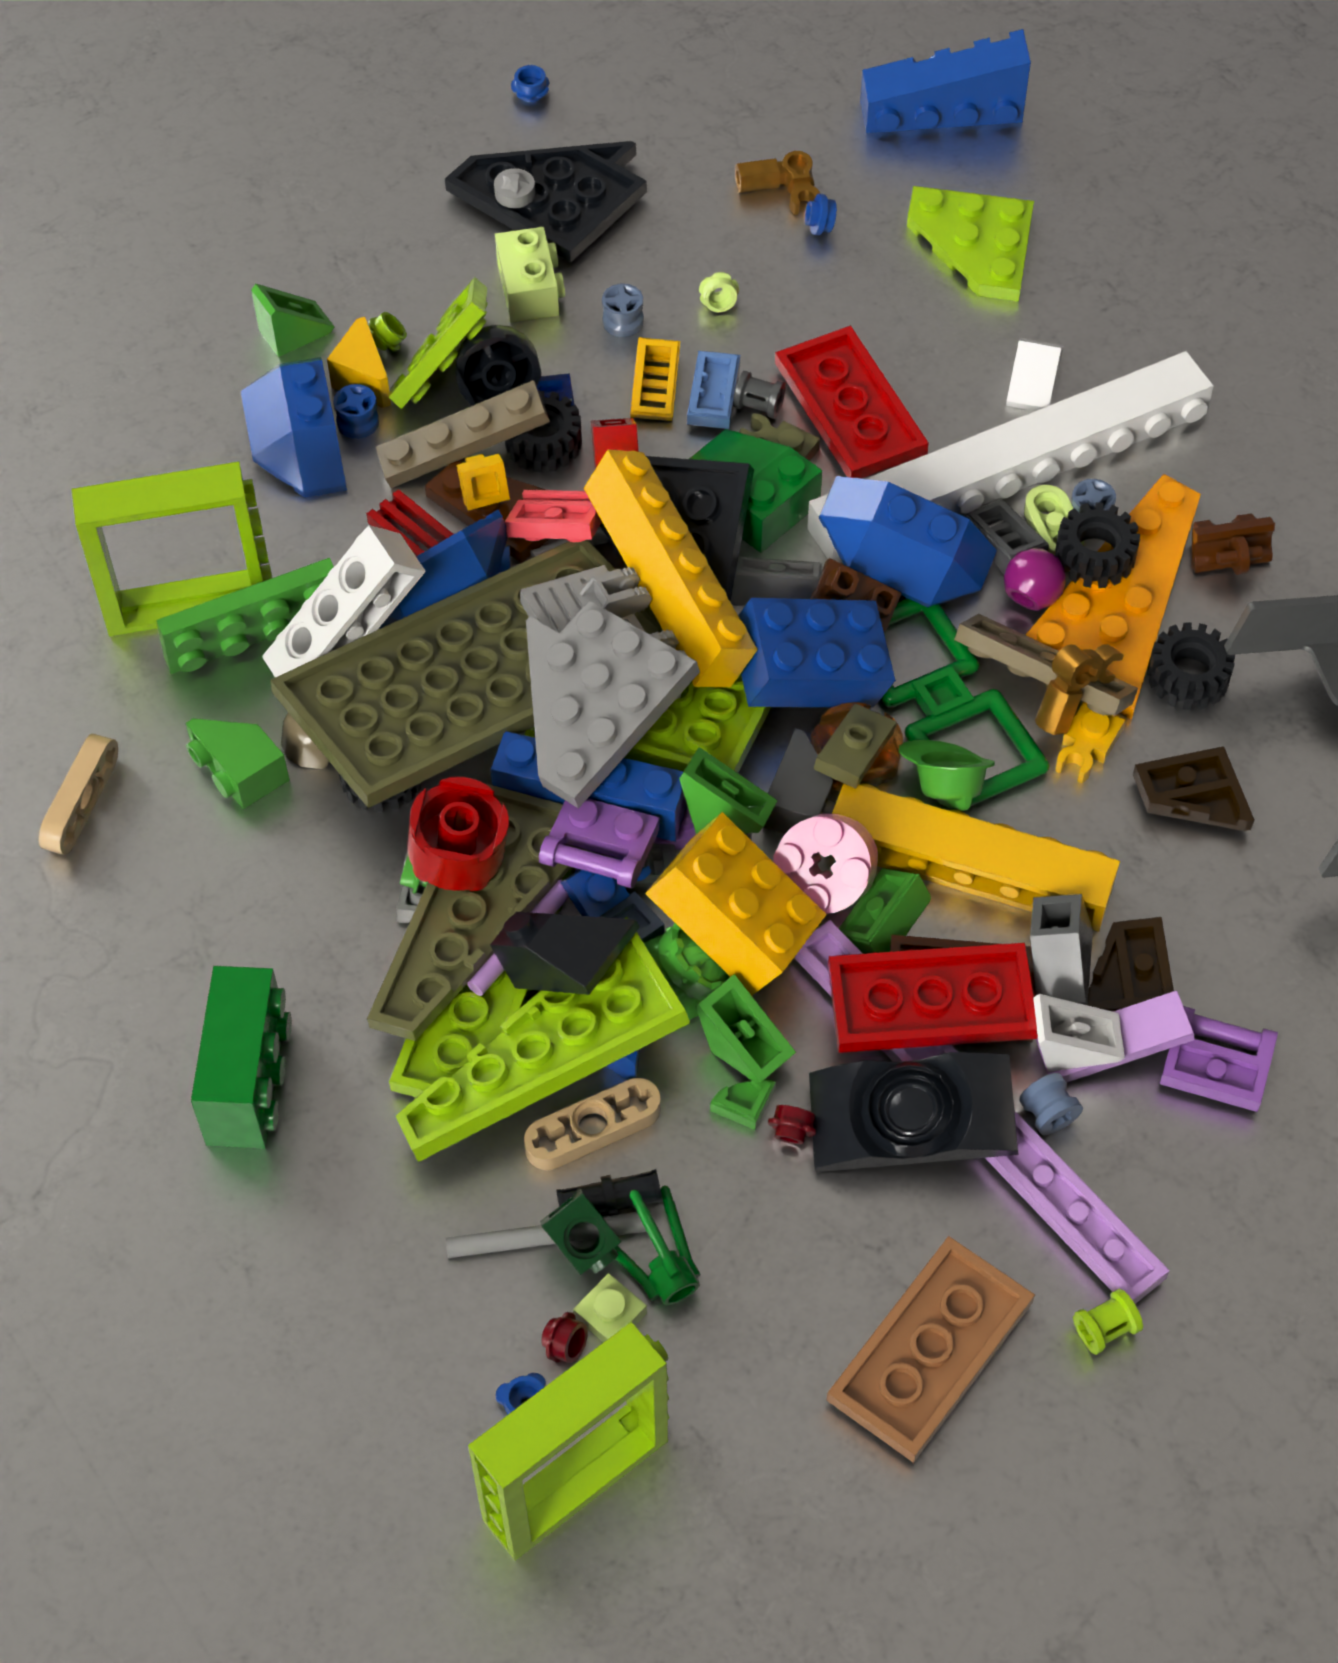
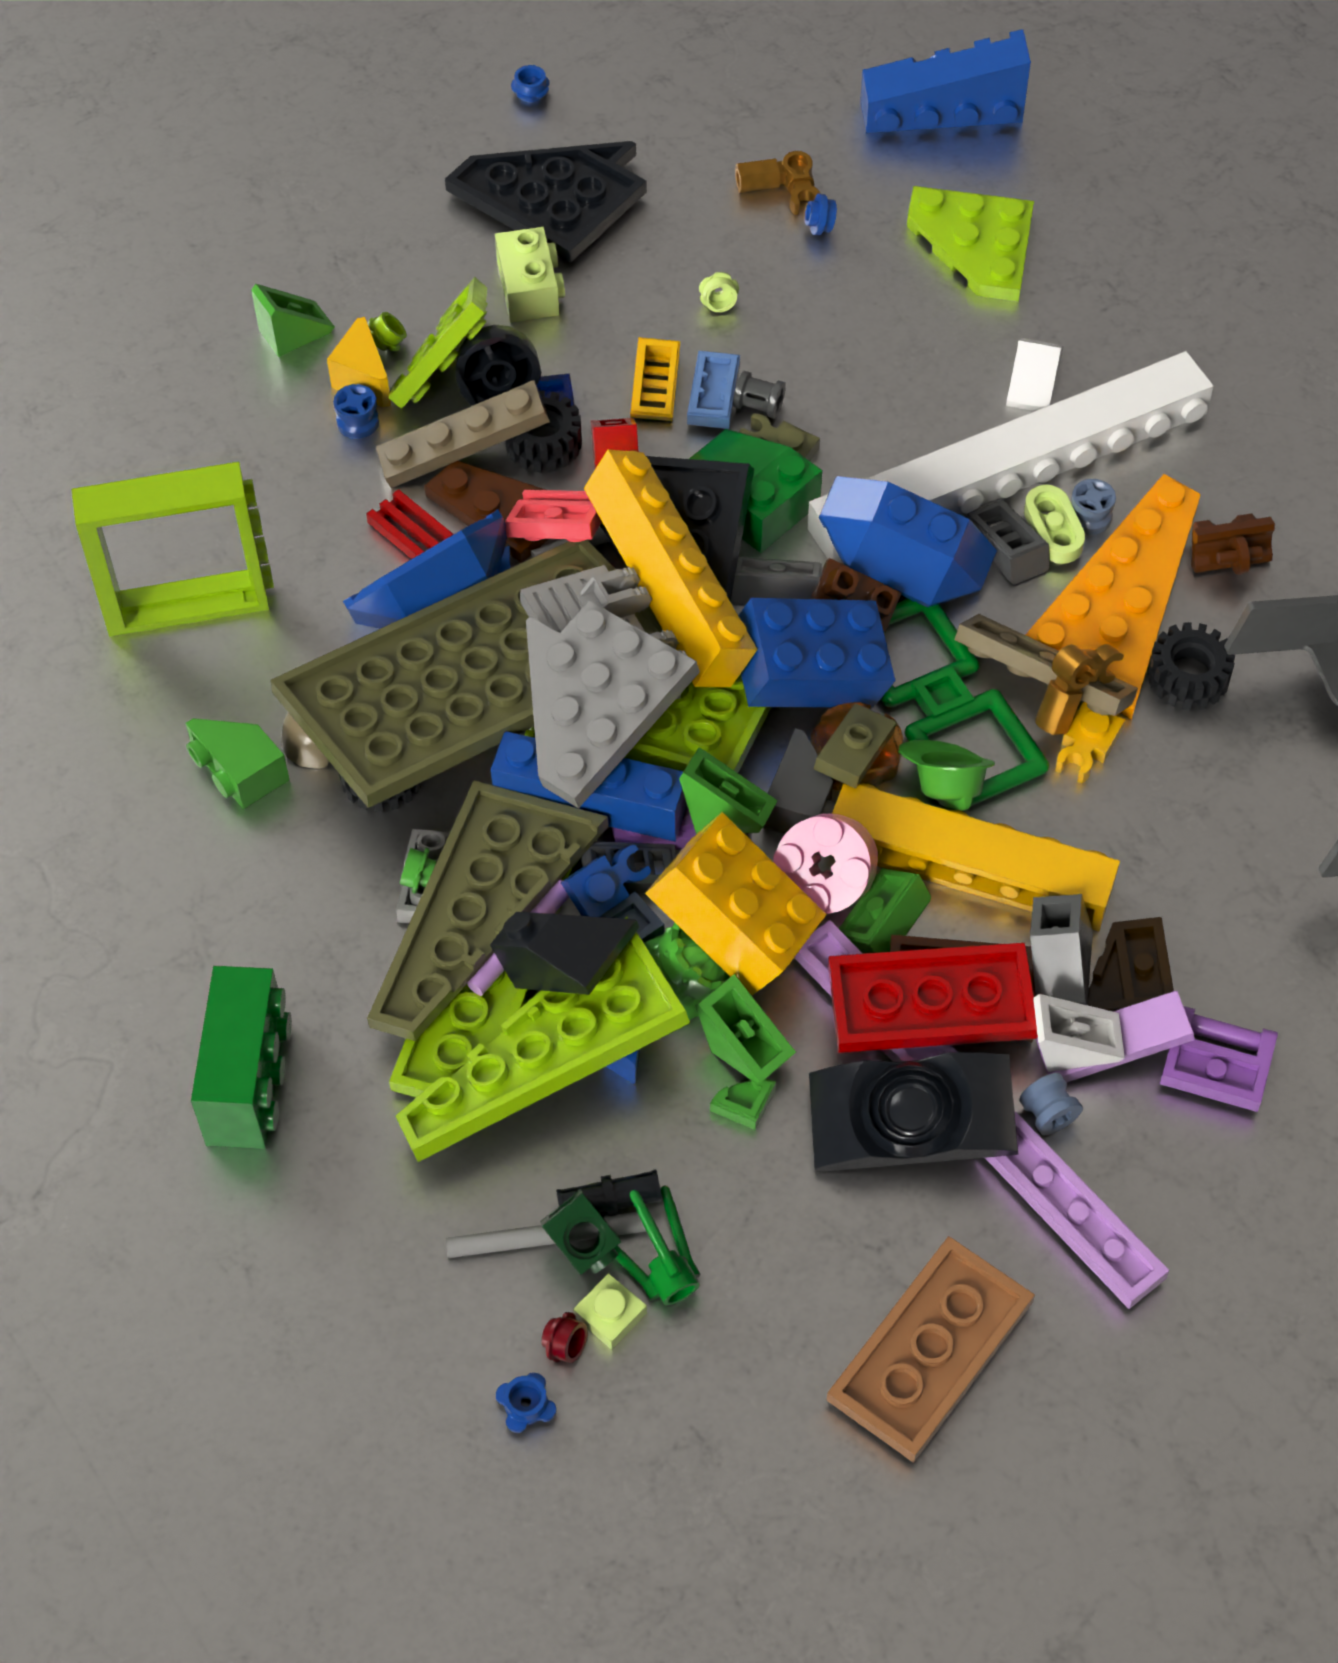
(78, 794): tan beam -> none
(237, 619): bright green plate -> none
(295, 427): blue wedge -> none
(349, 601): white brick -> none
(457, 834): red brick -> none
(483, 481): yellow tile -> none
(514, 188): light grey tile -> none
(603, 830): medium lavender plate -> none
(617, 1371): lime window -> none
(622, 310): sand blue wheel -> none
(631, 1122): tan beam -> none
(792, 1124): dark red plate -> none
(851, 403): red plate -> none
(1035, 579): magenta piece -> none
(1103, 526): black tyre -> none
(1108, 1321): lime bush -> none
(1195, 789): dark brown wing -> none

